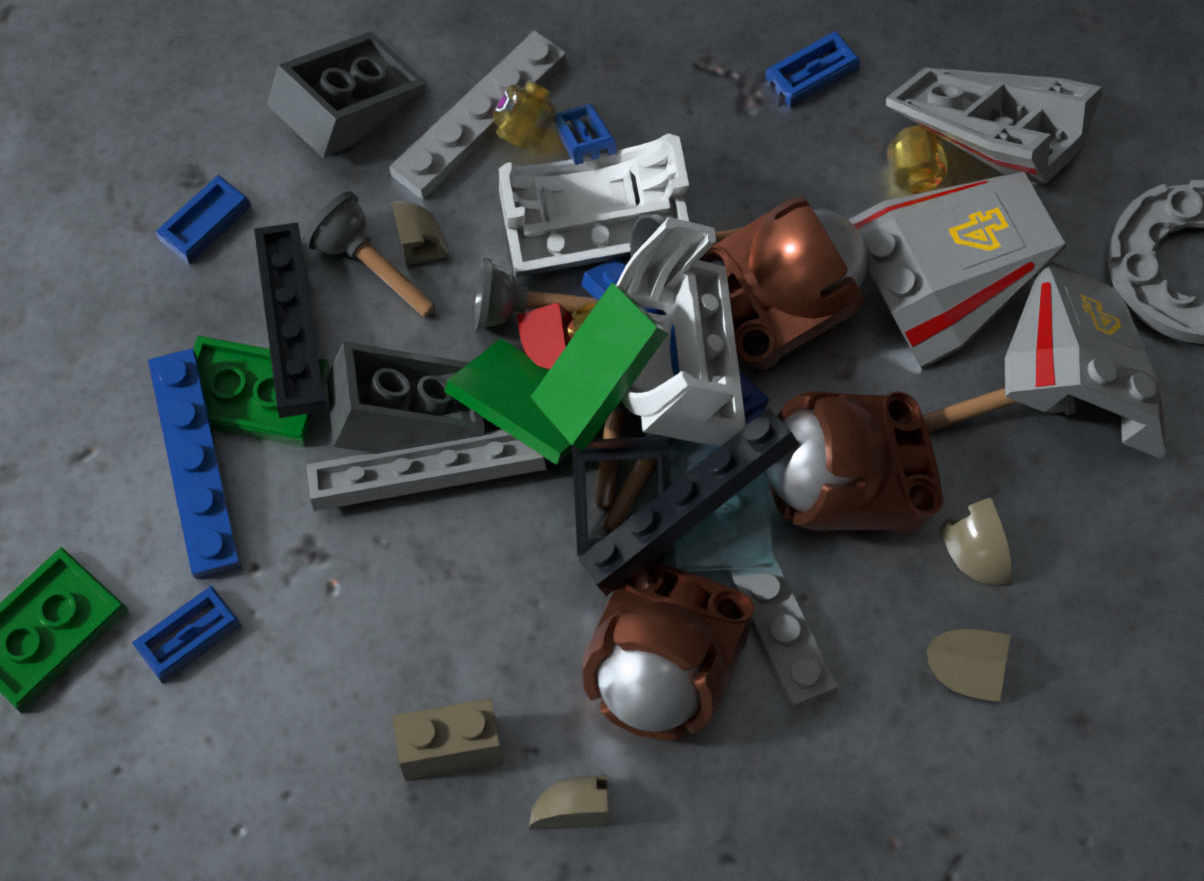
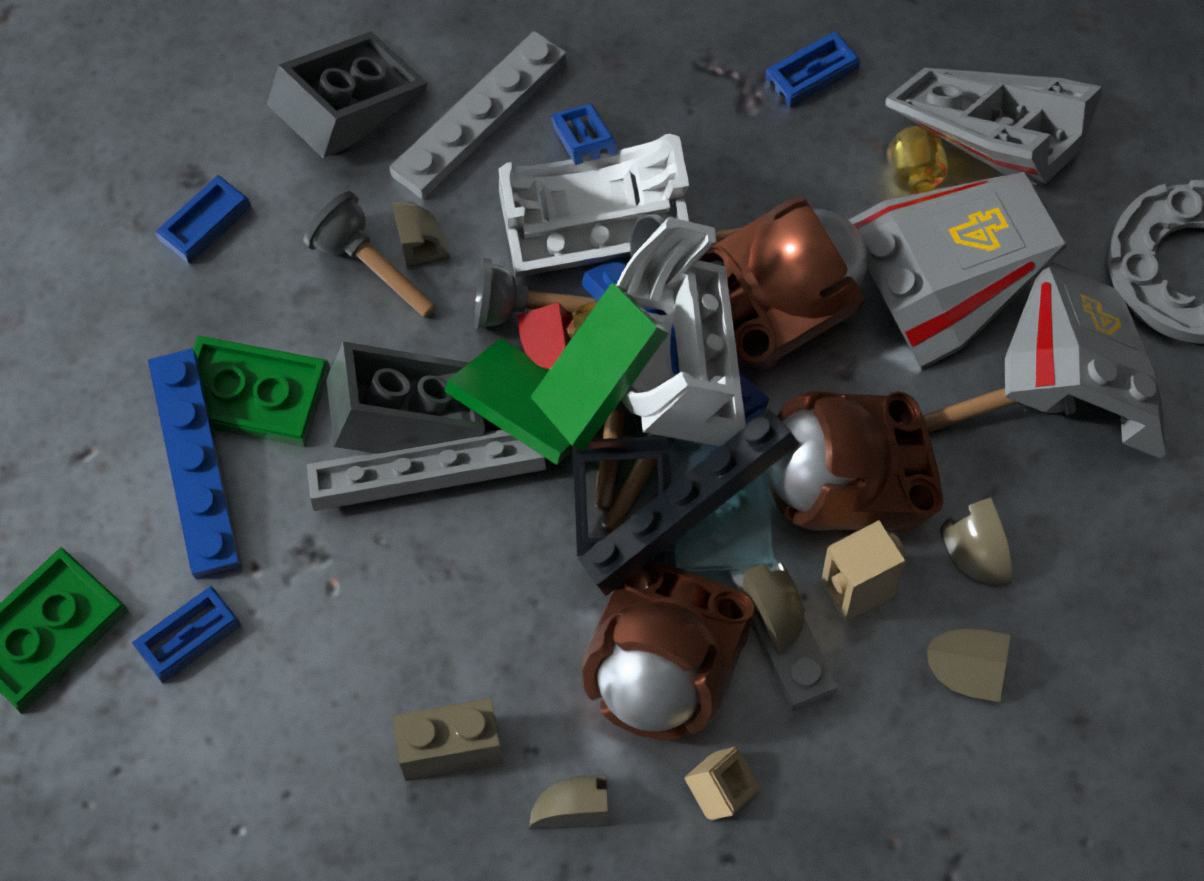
(289, 321): black plate -> none
(524, 114): clear yellow head -> none
(722, 783): none -> tan slope
(775, 603): none -> dark tan brick
(863, 570): none -> tan brick

